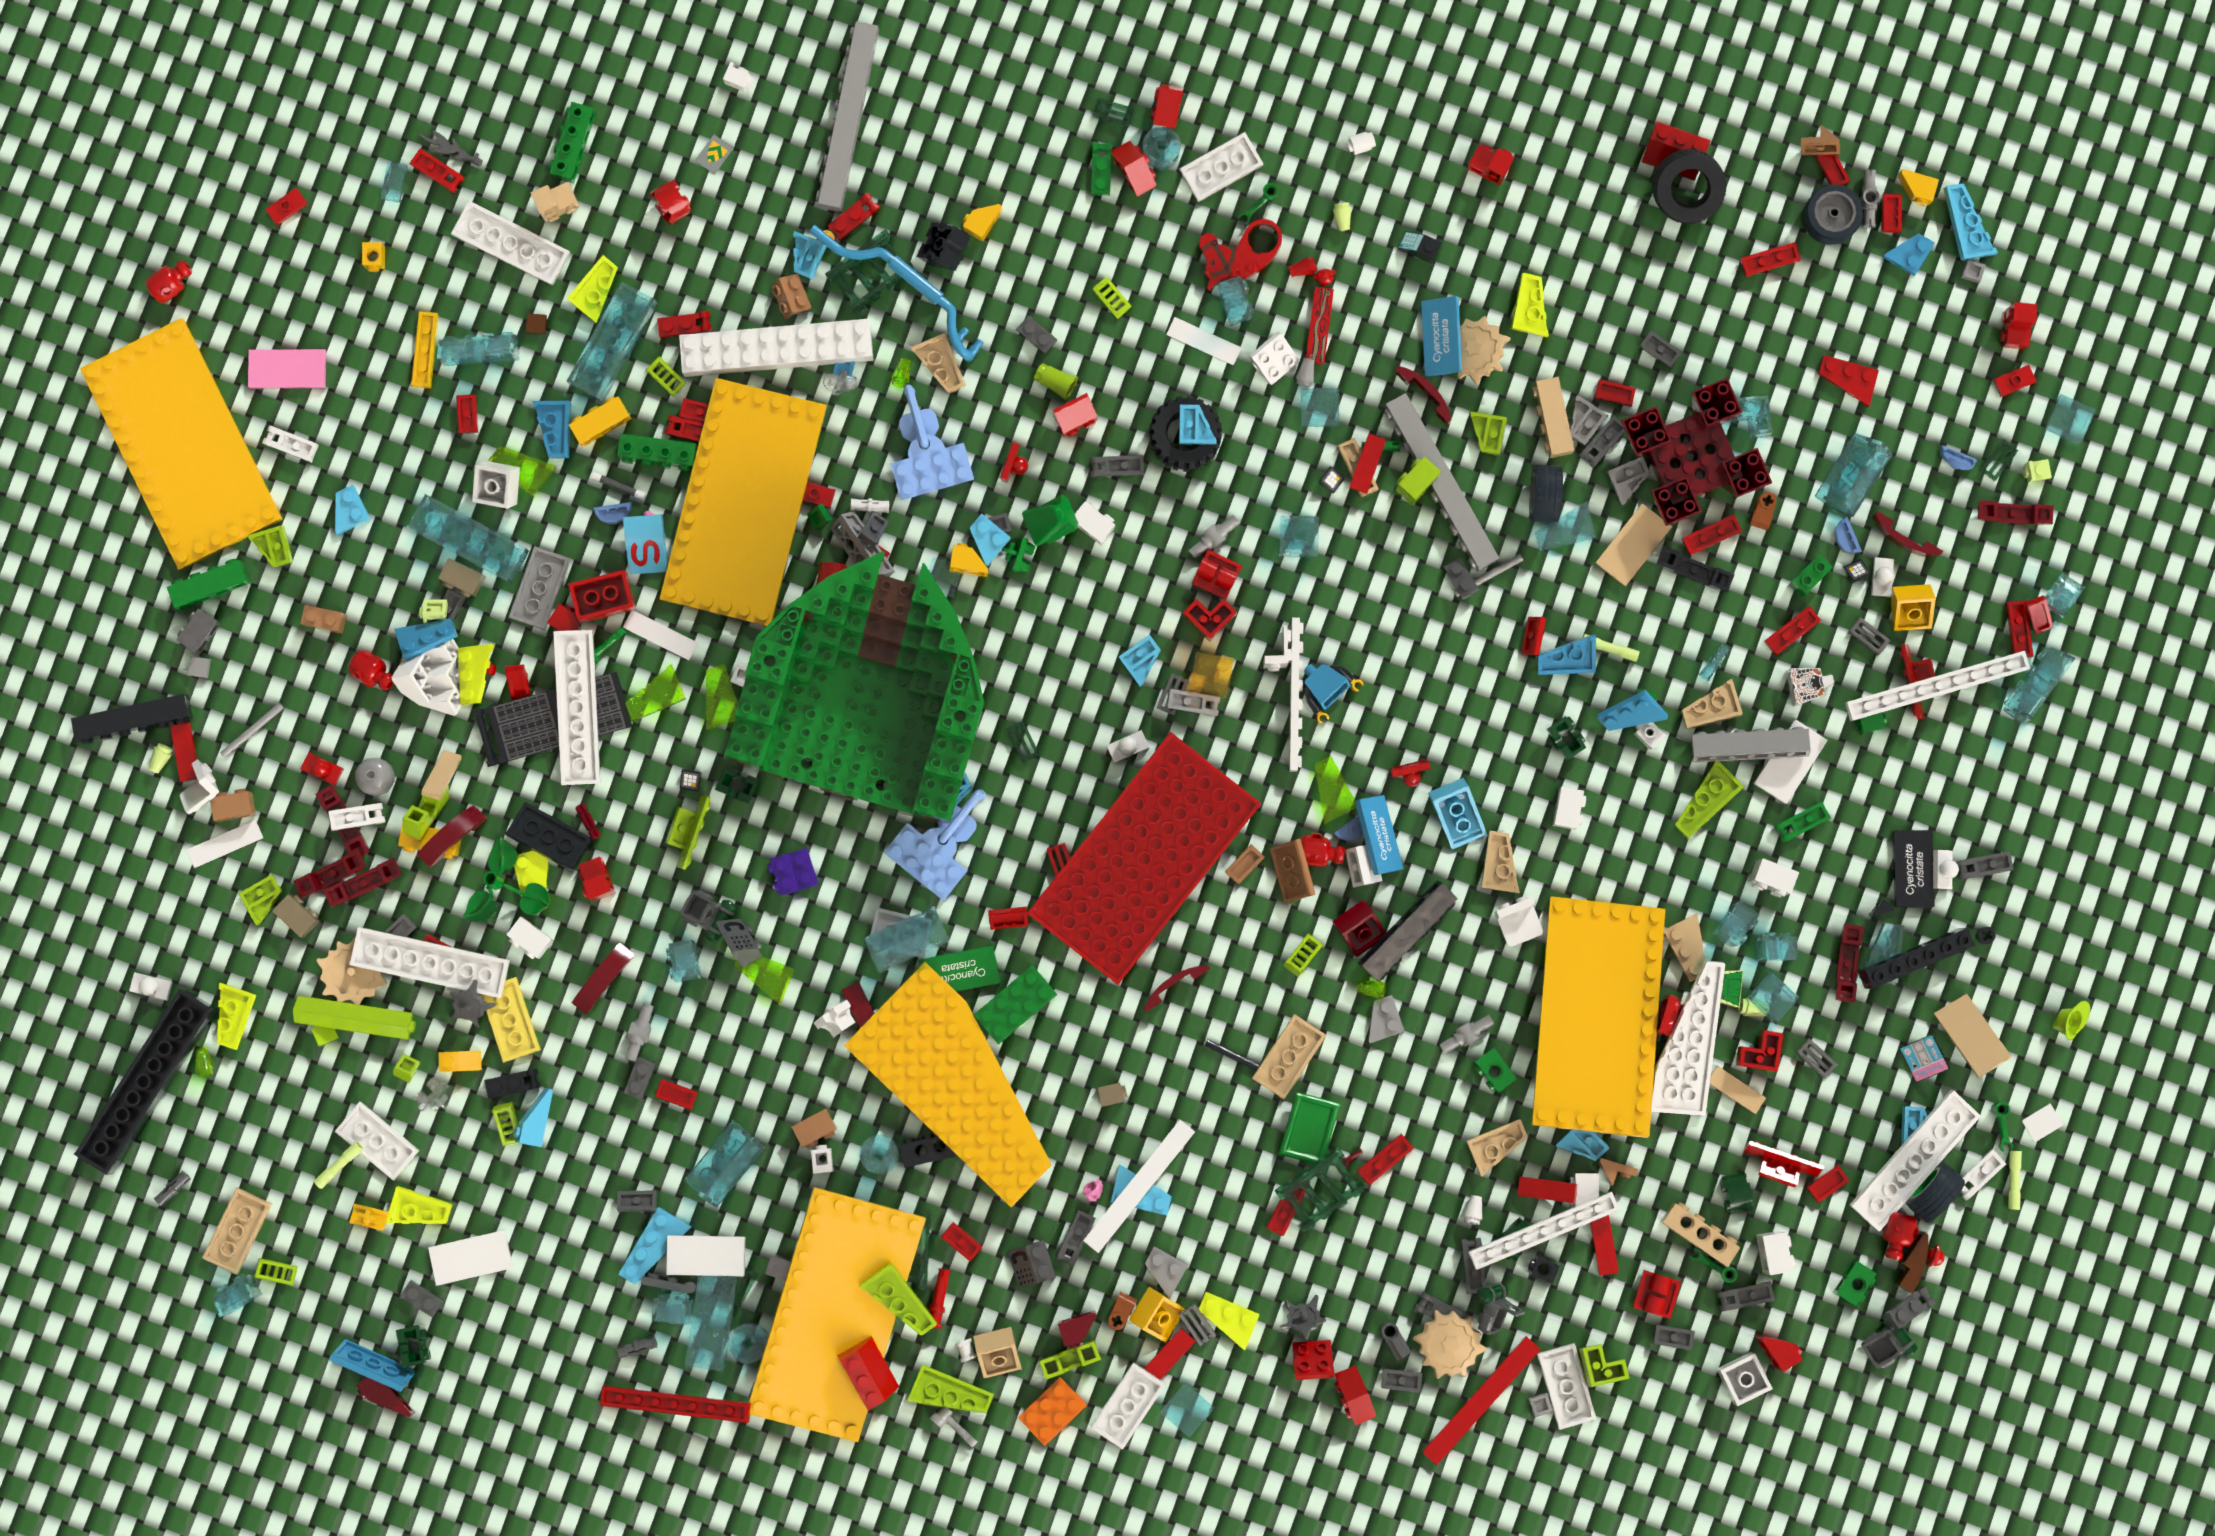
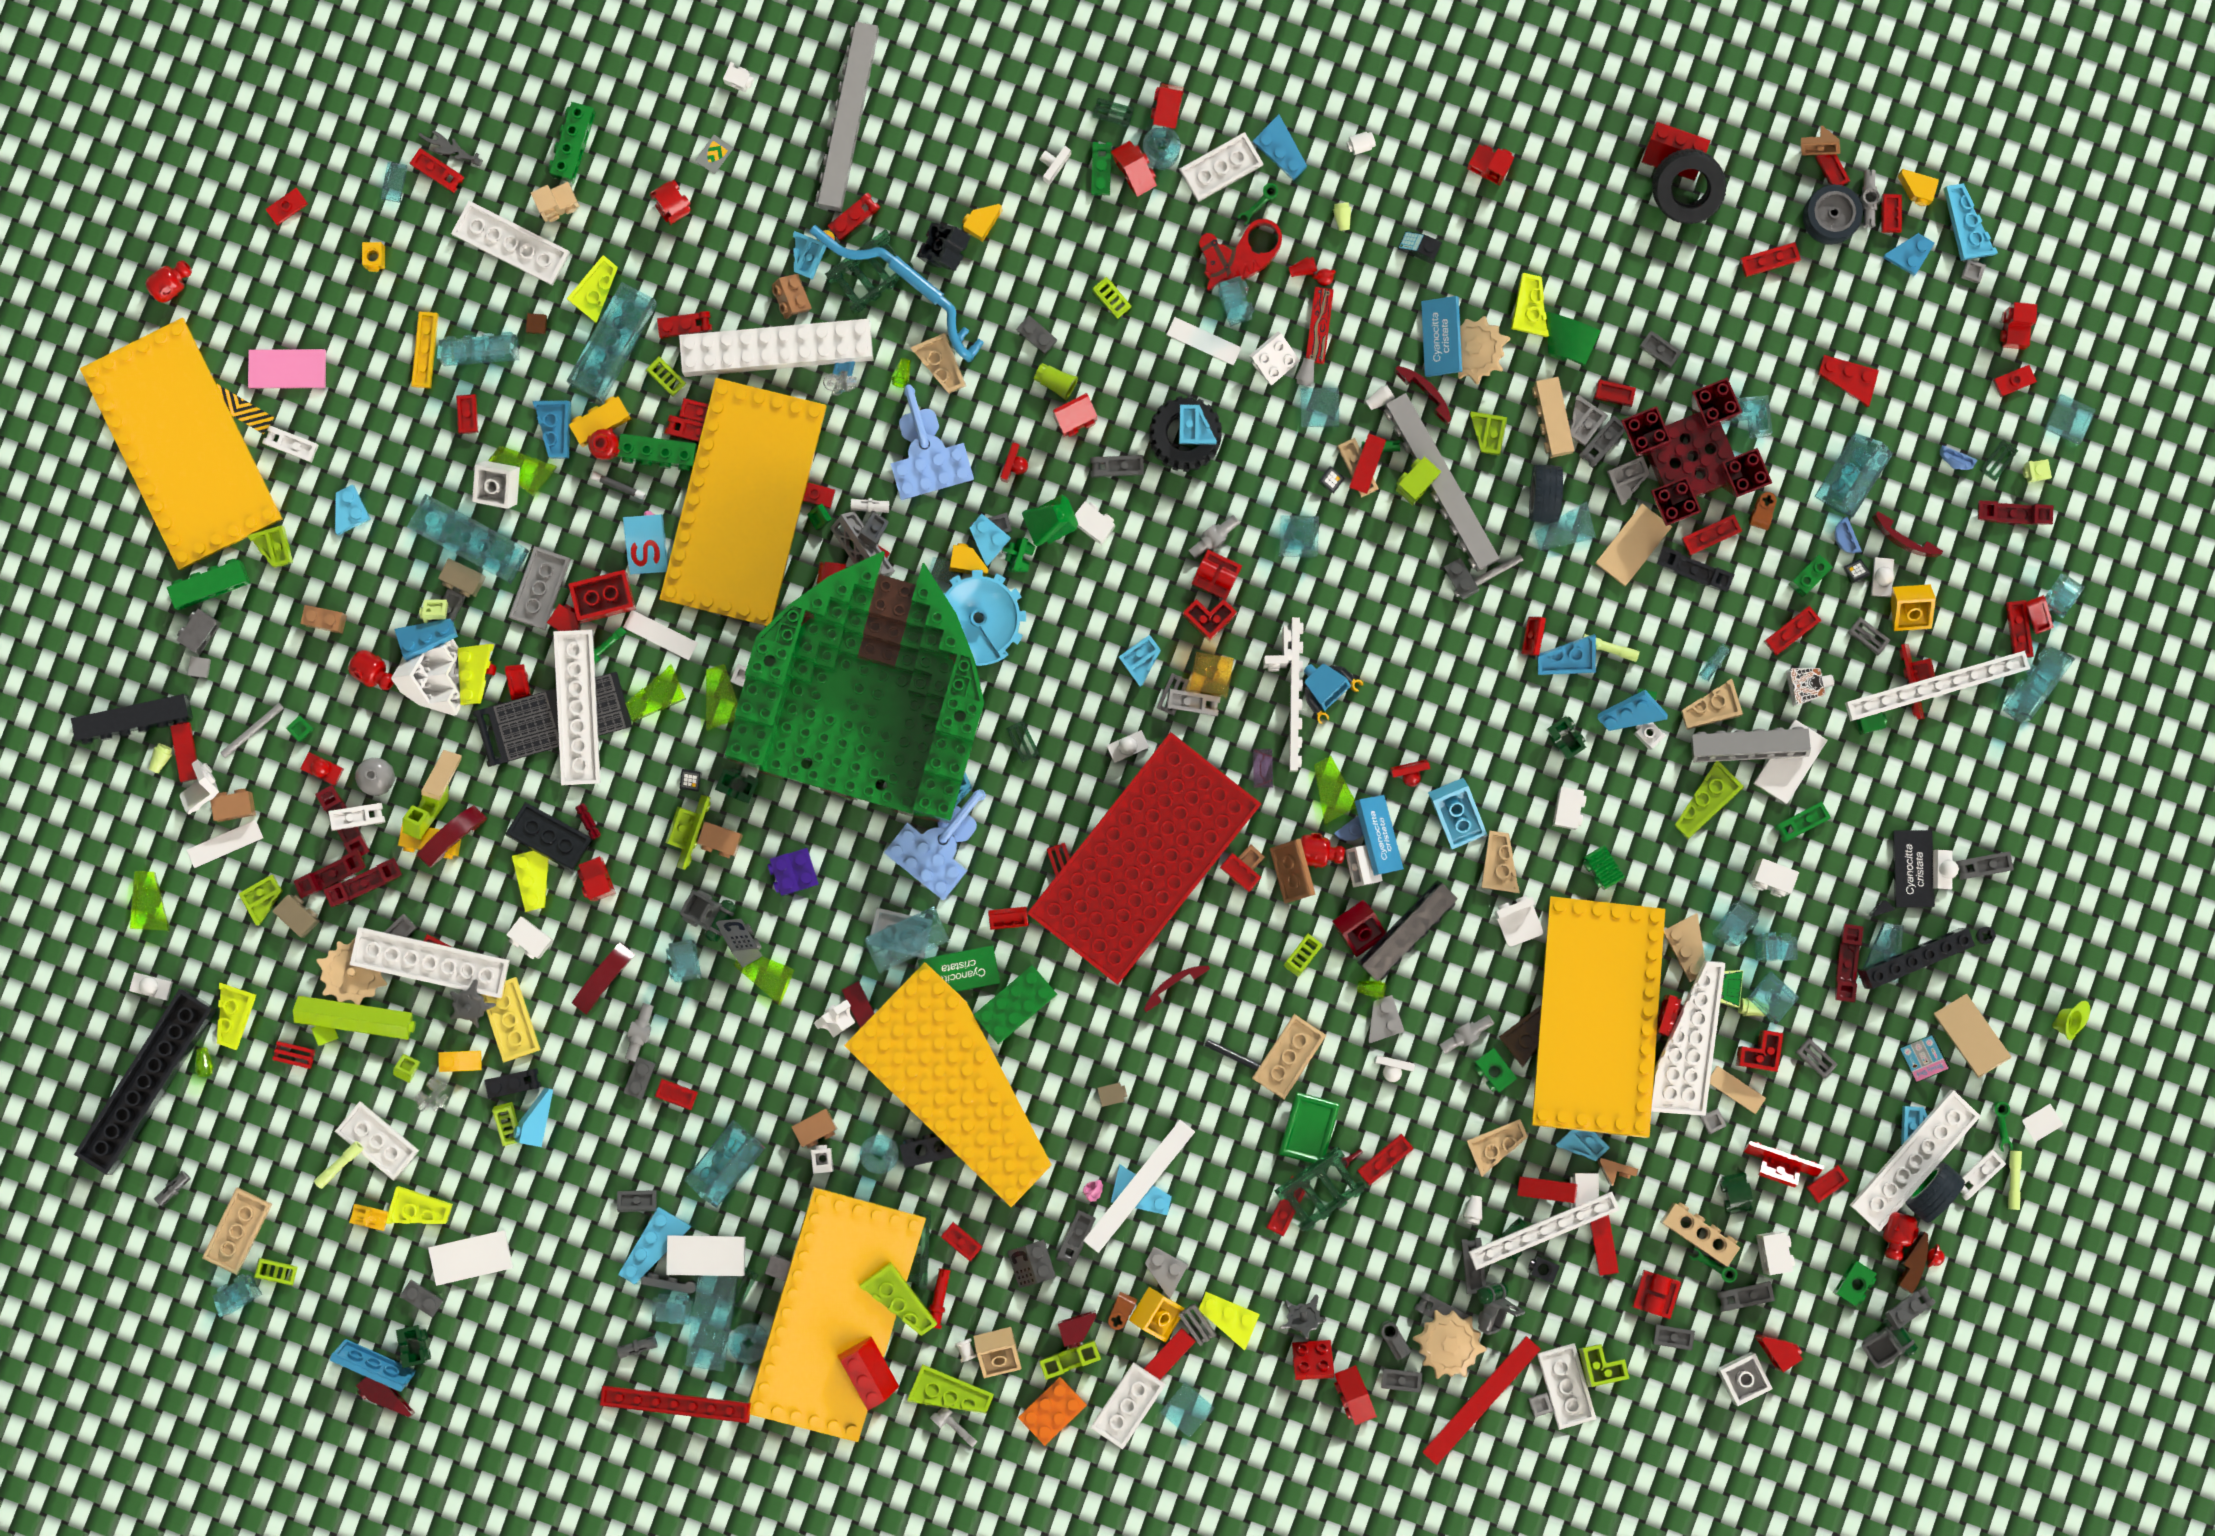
(147, 903): none -> clear neon green wing
(246, 411): none -> sticker
(300, 728): none -> green plate
(310, 1058): none -> red tile
(501, 858): green plant -> none
(603, 444): none -> red piece
(613, 513): medium blue plate -> none
(719, 839): none -> medium nougat brick
(999, 613): none -> medium azure piece
(1055, 163): none -> white tile
(1240, 872): none -> red plate
(1262, 768): none -> clear purple tile
(1280, 148): none -> dark azure wing
(1380, 397): none -> white cone
(1392, 1071): none -> white tile
(1523, 1037): none -> dark brown wing
(1570, 338): none -> green slope
(1603, 868): none -> green brick
(1713, 1121): none -> light grey tile

